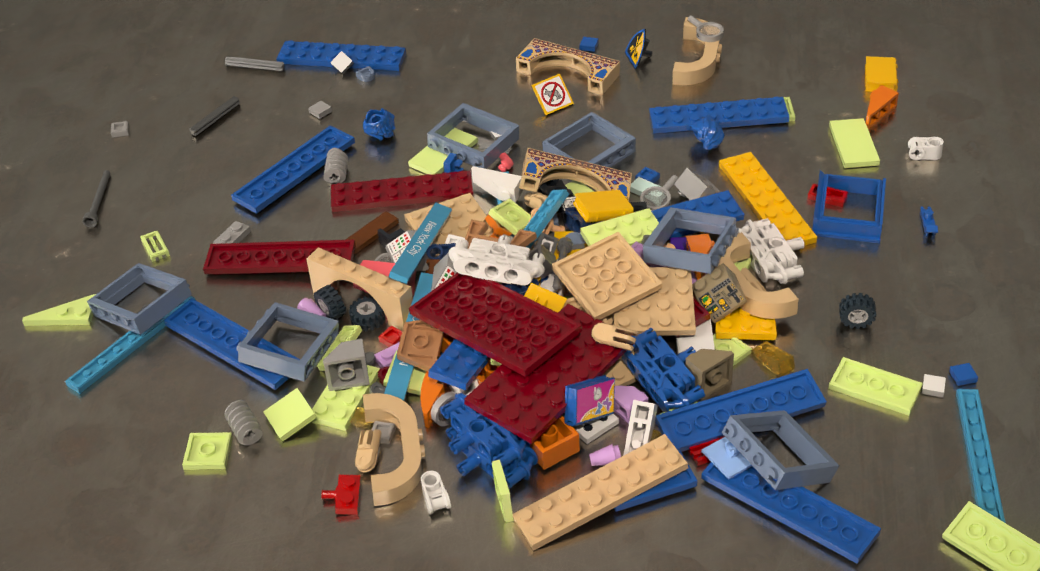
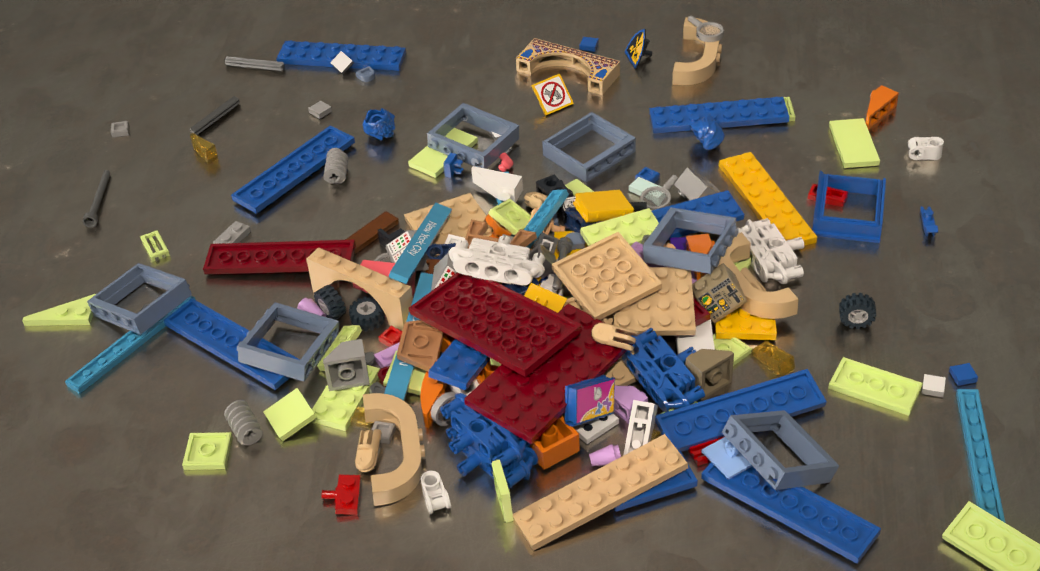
(204, 148): none -> clear yellow slope
(400, 191): dark red plate -> none
(545, 166): tan arch -> none
(880, 72): yellow piece -> none

